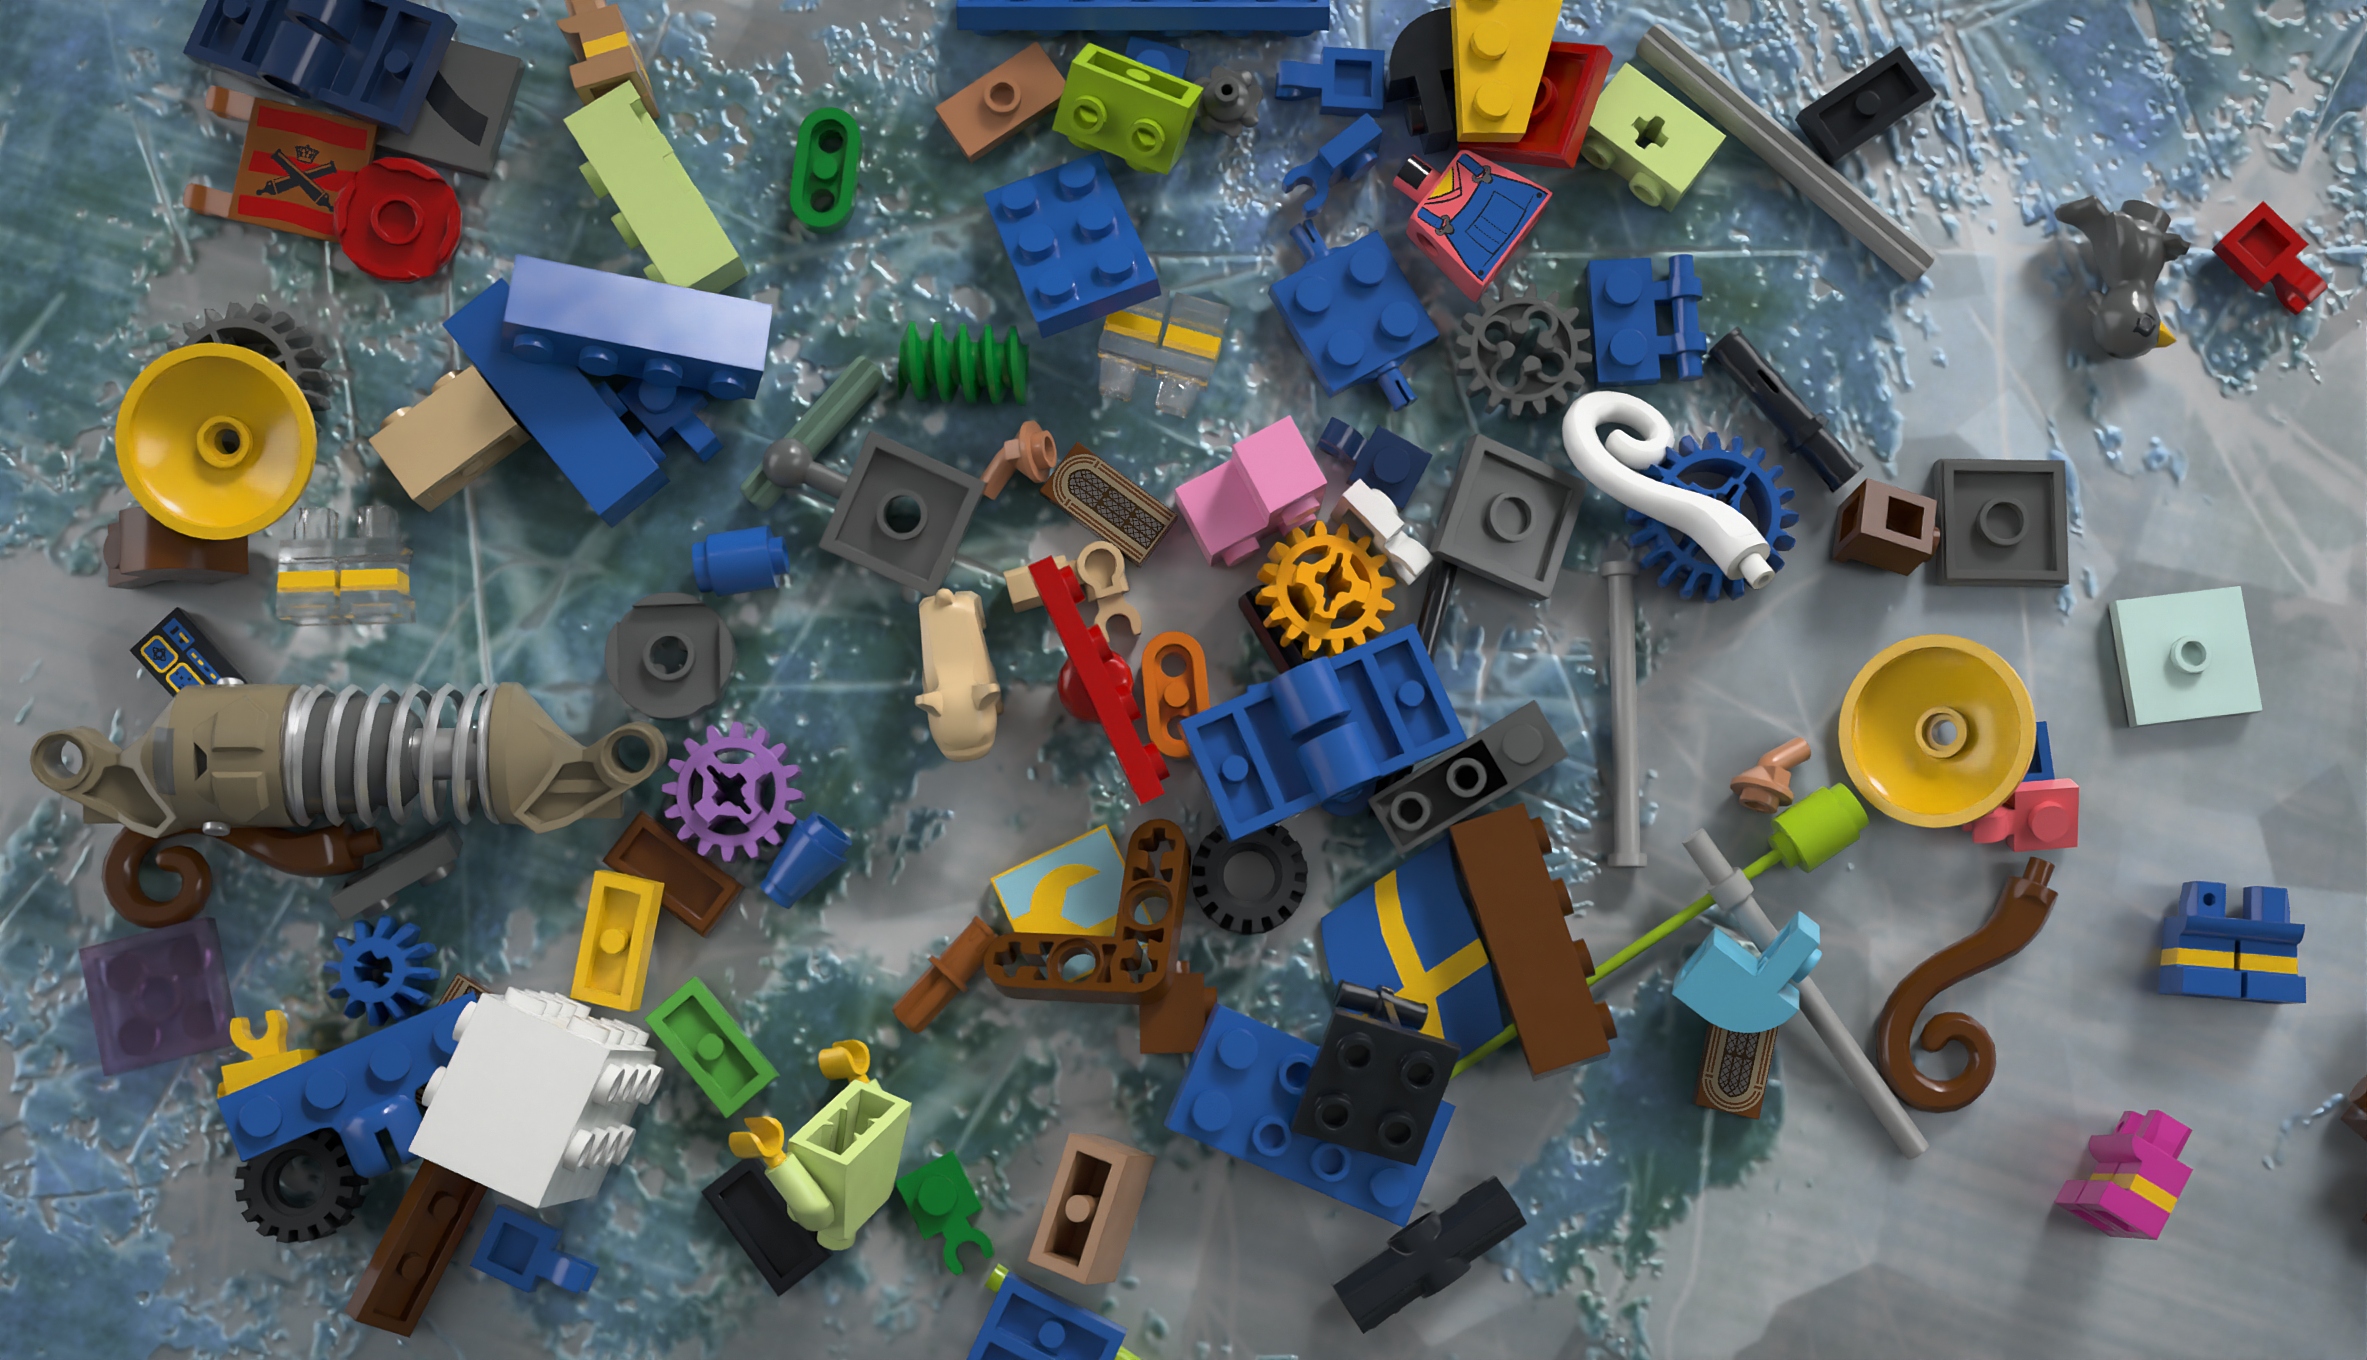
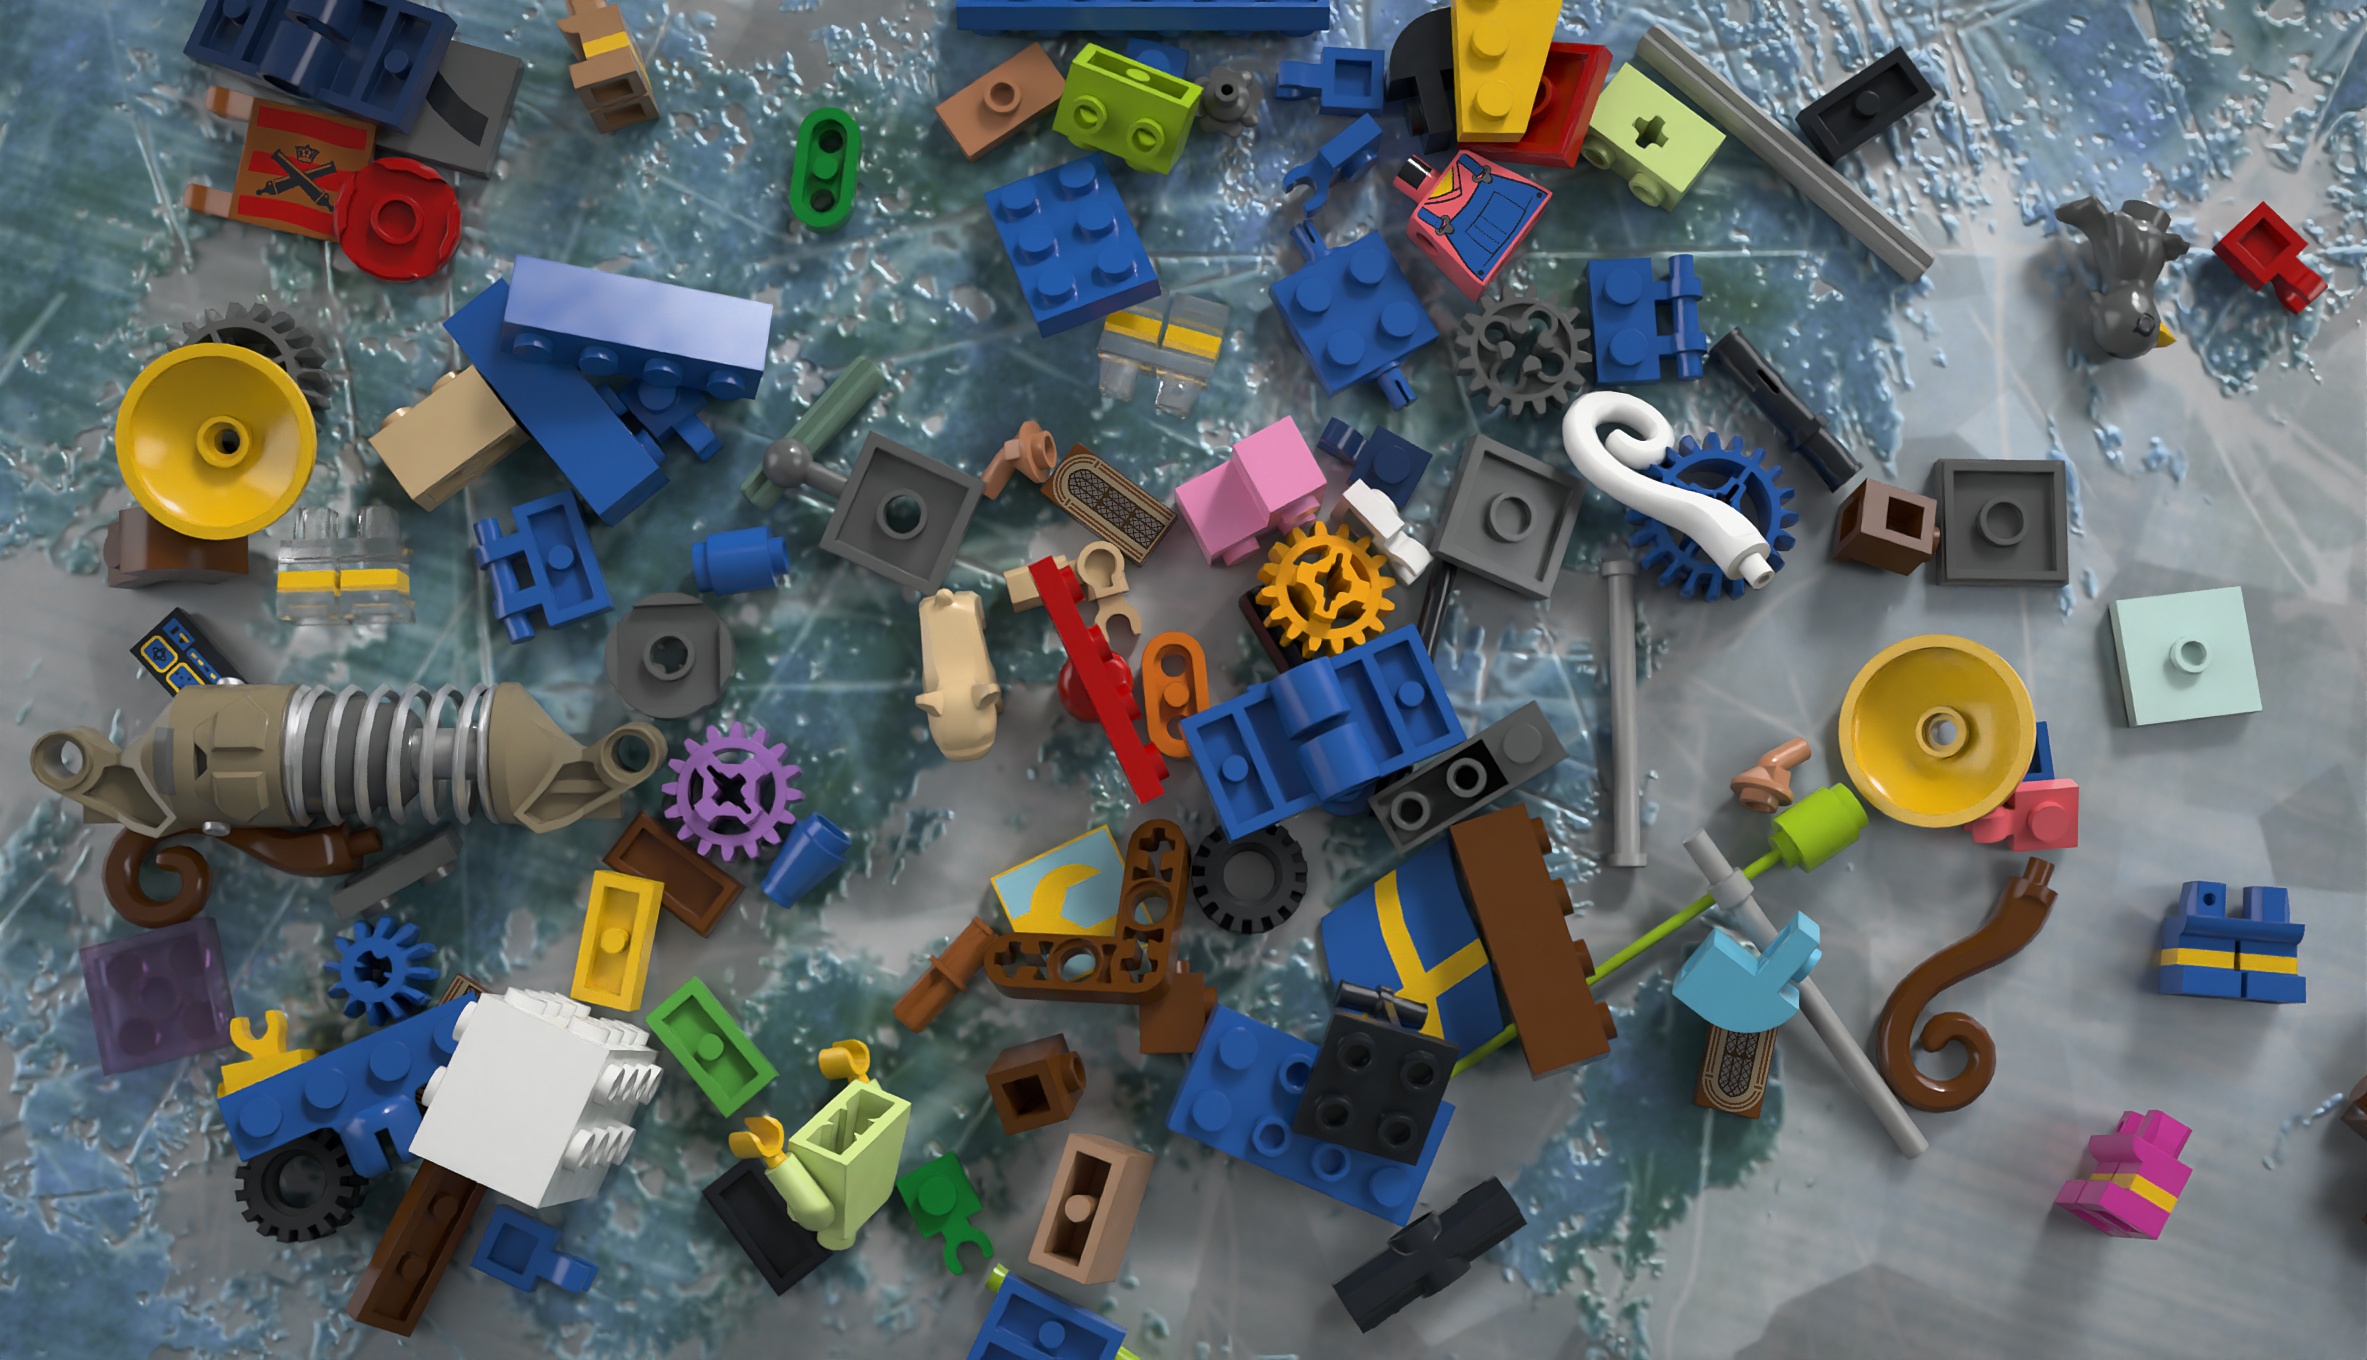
(561, 561): none -> blue plate
(653, 194): yellowish green wedge -> none
(963, 364): green piece -> none
(1036, 1084): none -> reddish brown brick

